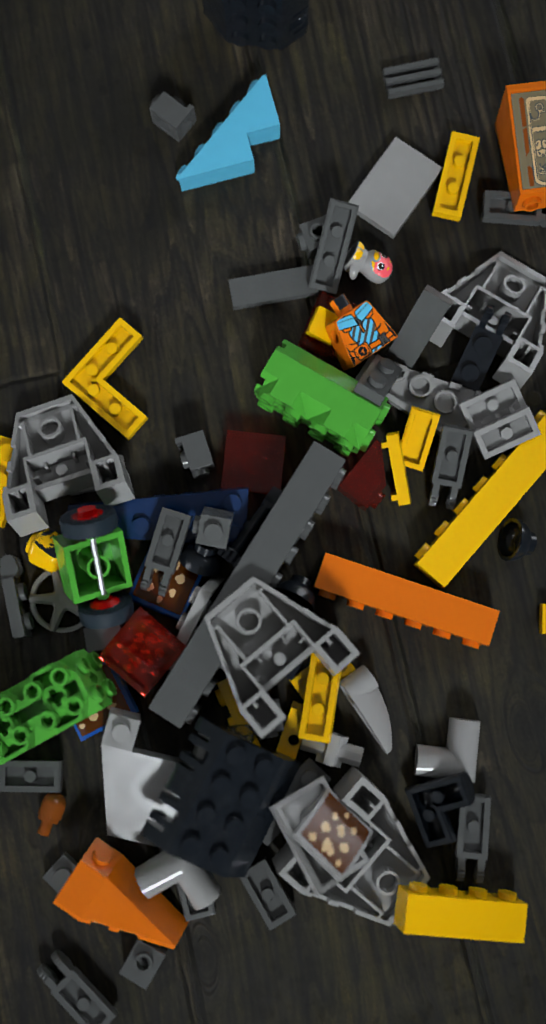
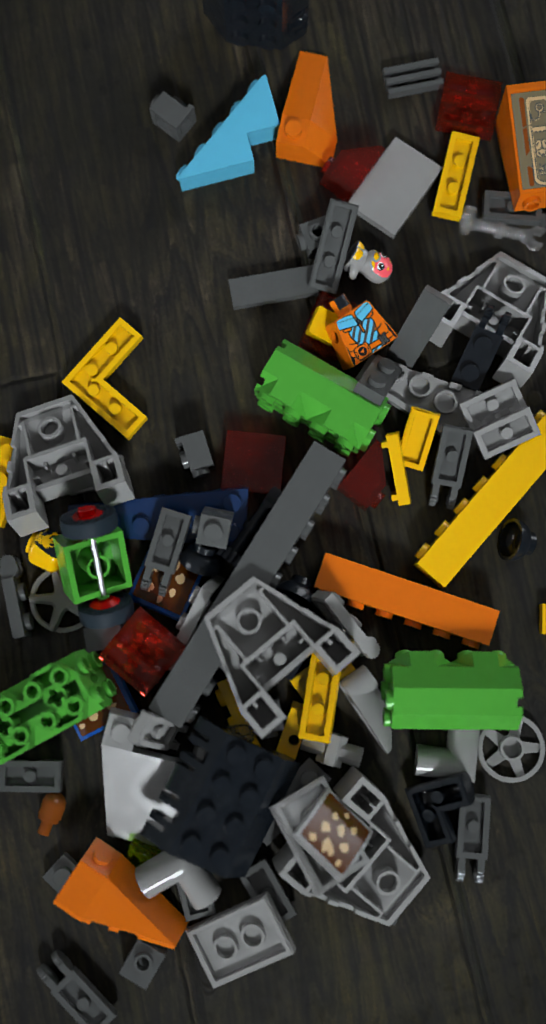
(141, 852): none -> clear neon green tile
(155, 732): none -> light grey hinge
(241, 940): none -> light grey tile
(308, 118): none -> orange wedge
(332, 608): none -> light grey hinge
(349, 170): none -> clear red slope
(460, 913): yellow brick -> none
(462, 694): none -> bright green brick
(468, 105): none -> clear red slope
(469, 222): none -> clear piece
(511, 749): none -> light grey wheel

